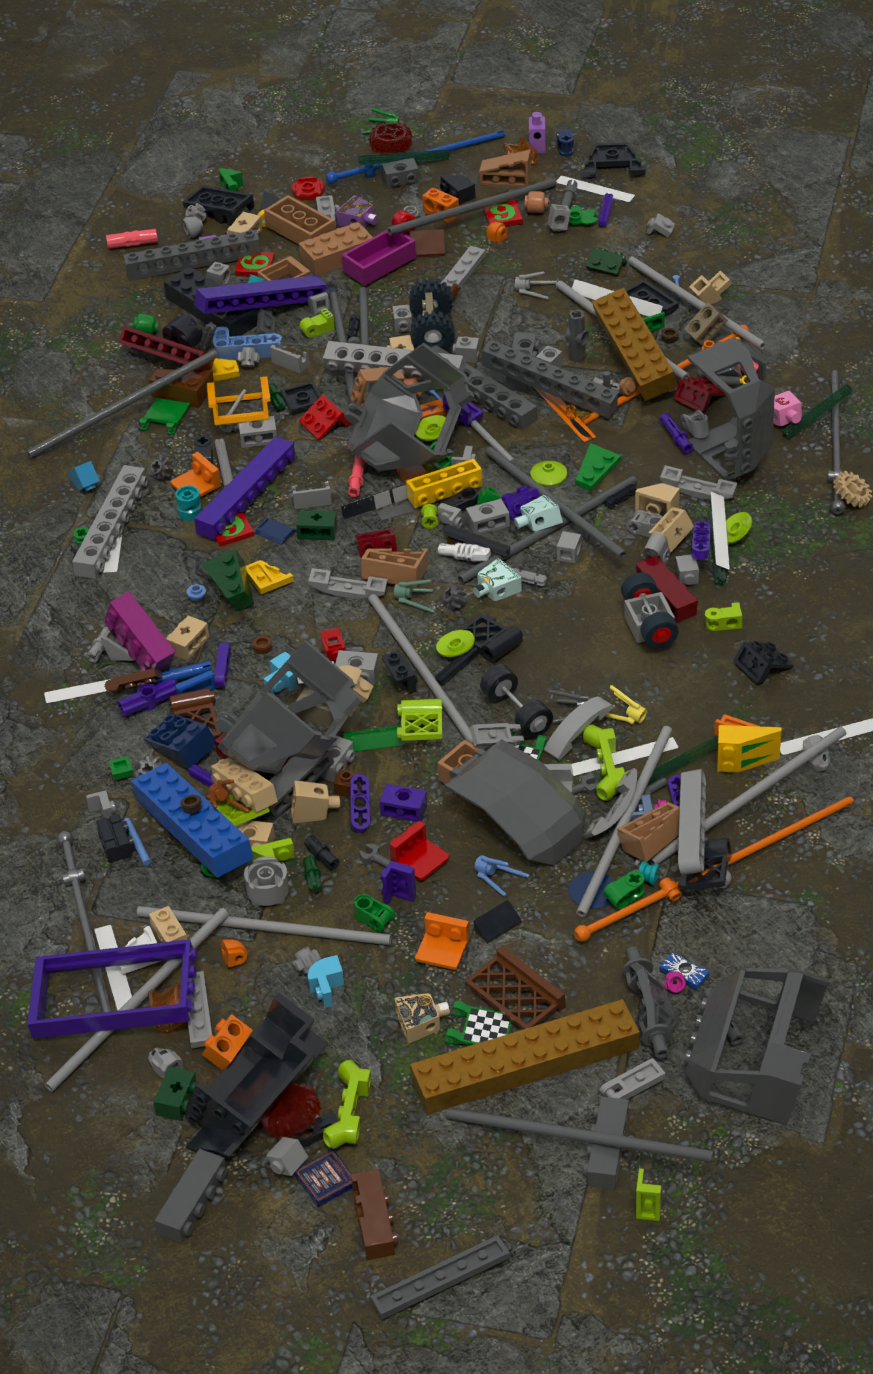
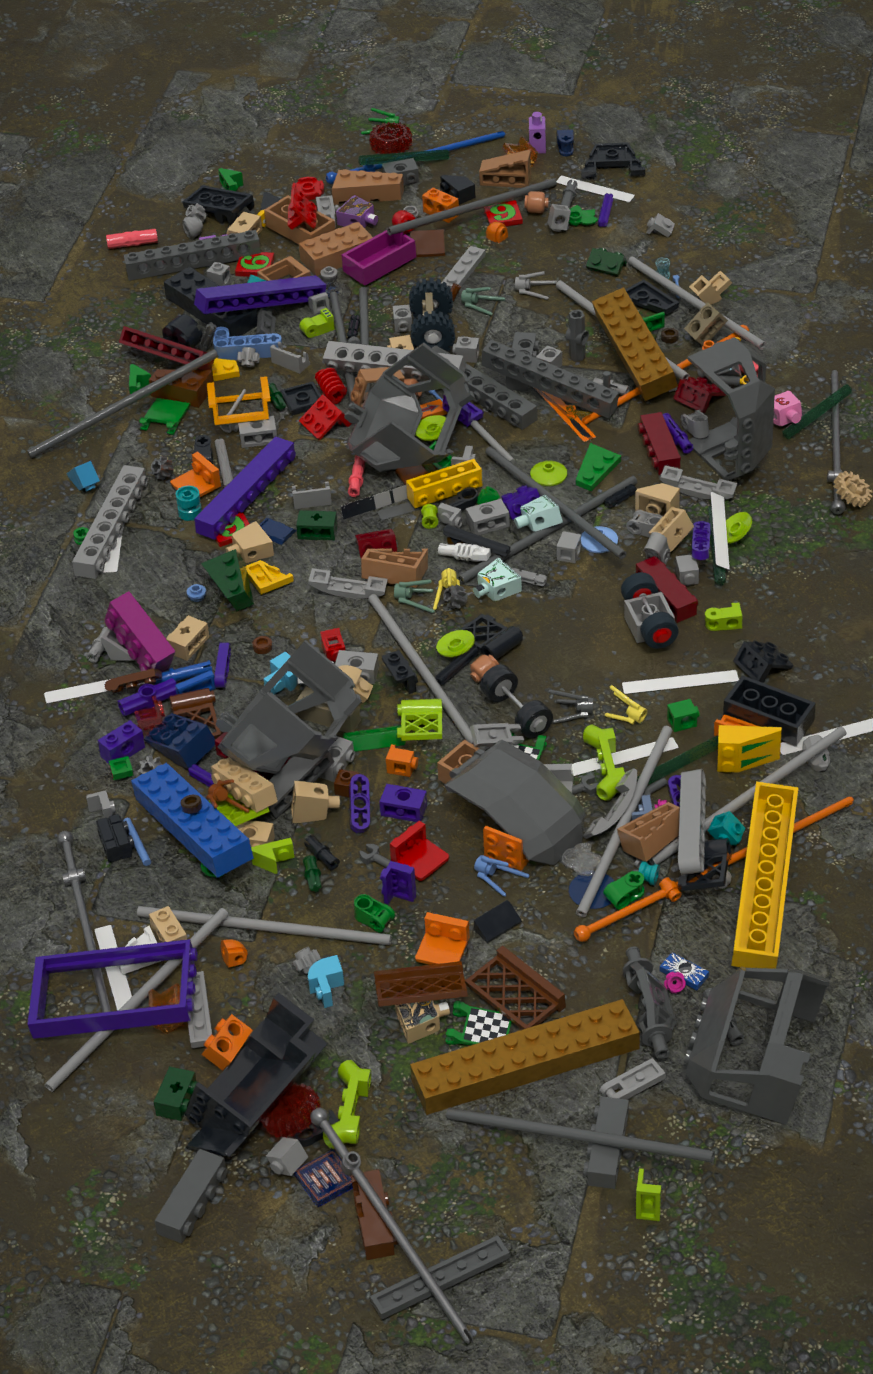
(121, 742): none -> dark purple brick
(138, 378): none -> green slope
(145, 323): green head -> none
(149, 717): none -> clear red bracket
(163, 1058): light grey rock -> none
(252, 543): none -> tan torso
(266, 881): light grey brick -> none
(301, 210): none -> red bracket
(329, 273): none -> light grey plate
(331, 385): none -> red piece
(350, 1165): none -> flat silver bar
(367, 186): none -> medium nougat wedge
(401, 761): none -> orange brick
(420, 982): none -> reddish brown fence
(448, 578): none -> light yellow plant
(469, 297): none -> sand green plant
(481, 666): none -> nougat head
(504, 848): none -> orange bracket
(574, 724): light grey slope -> none
(581, 859): none -> clear plate
(592, 545): none -> light blue dish
(594, 292): white sticker -> none
(627, 386): medium nougat plate -> none
(658, 441): none -> dark red brick
(663, 266): none -> clear light blue bush
(680, 681): none -> white sticker
(682, 715): none -> green brick
(727, 826): none -> teal brick
(765, 876): none -> yellow brick
(770, 707): none -> black brick

